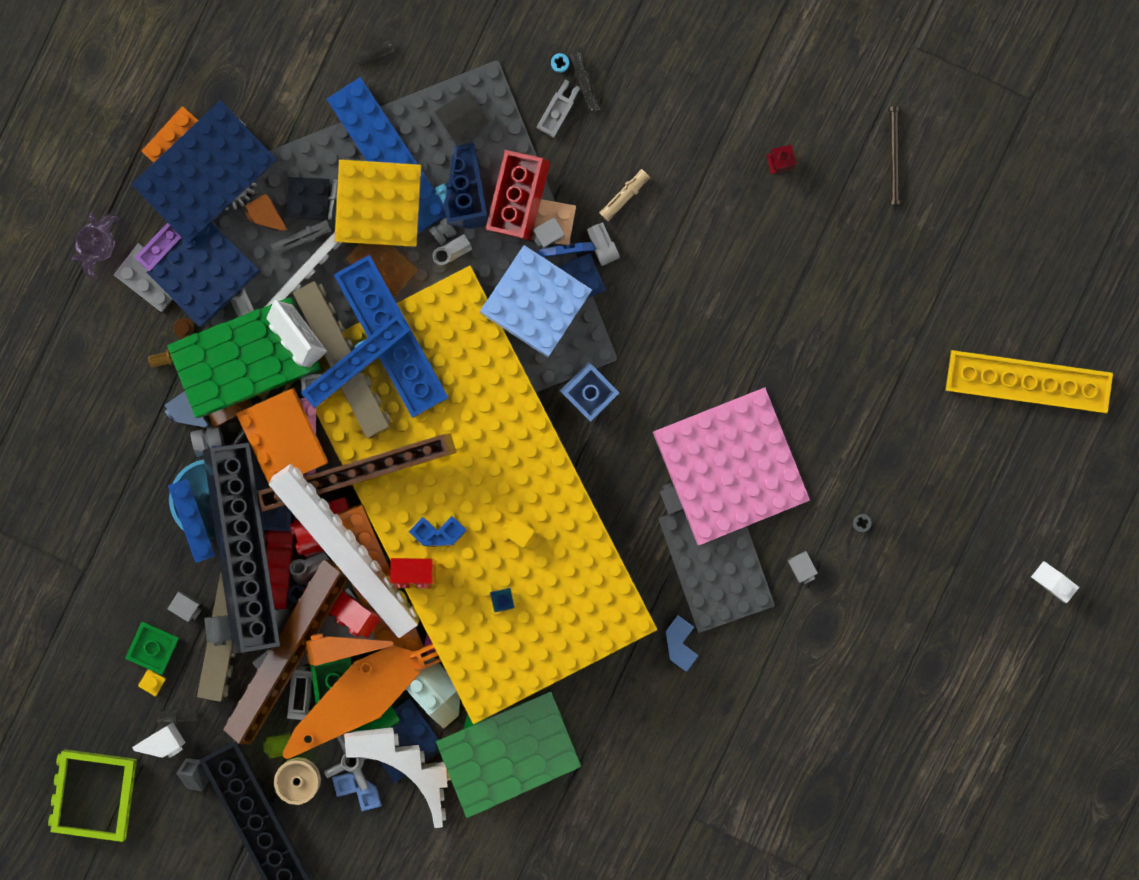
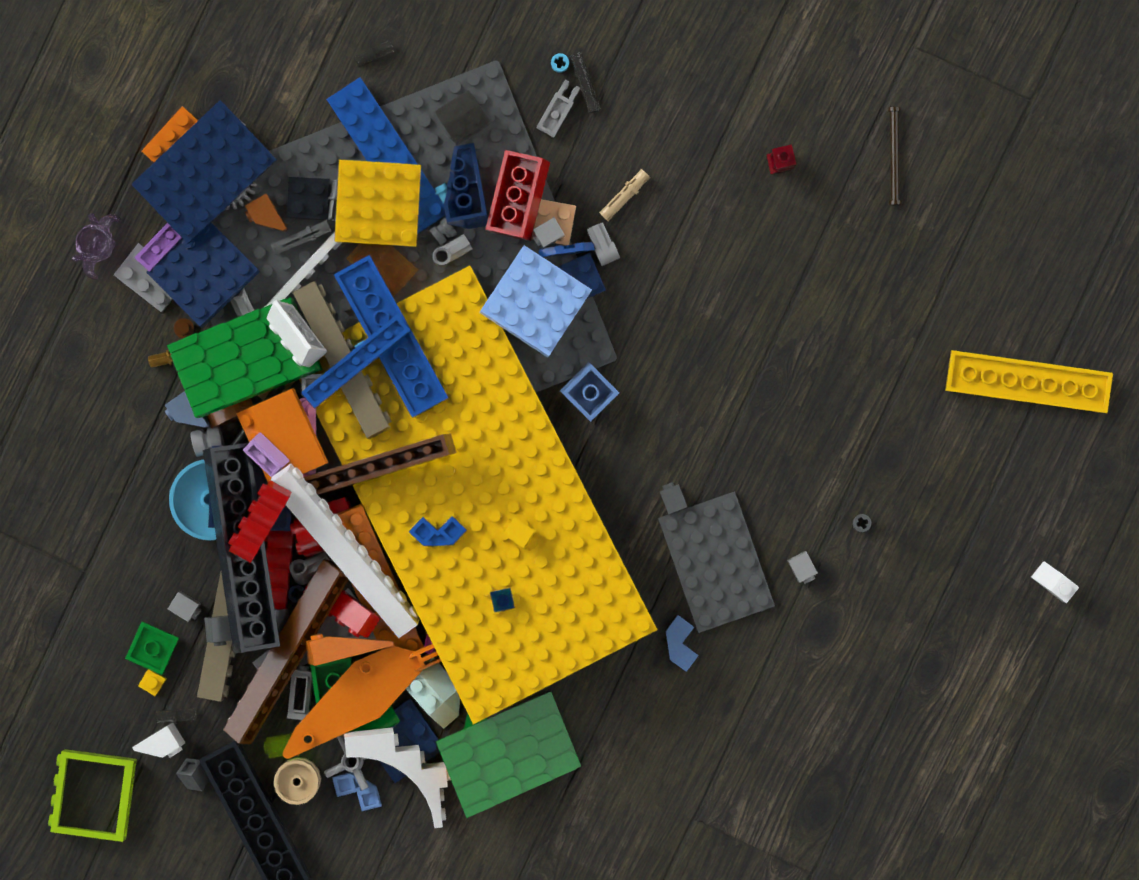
(191, 520): blue brick -> none
(260, 520): none -> red brick
(266, 455): none -> lavender slope
(413, 571): red brick -> none
(731, 466): bright pink plate -> none

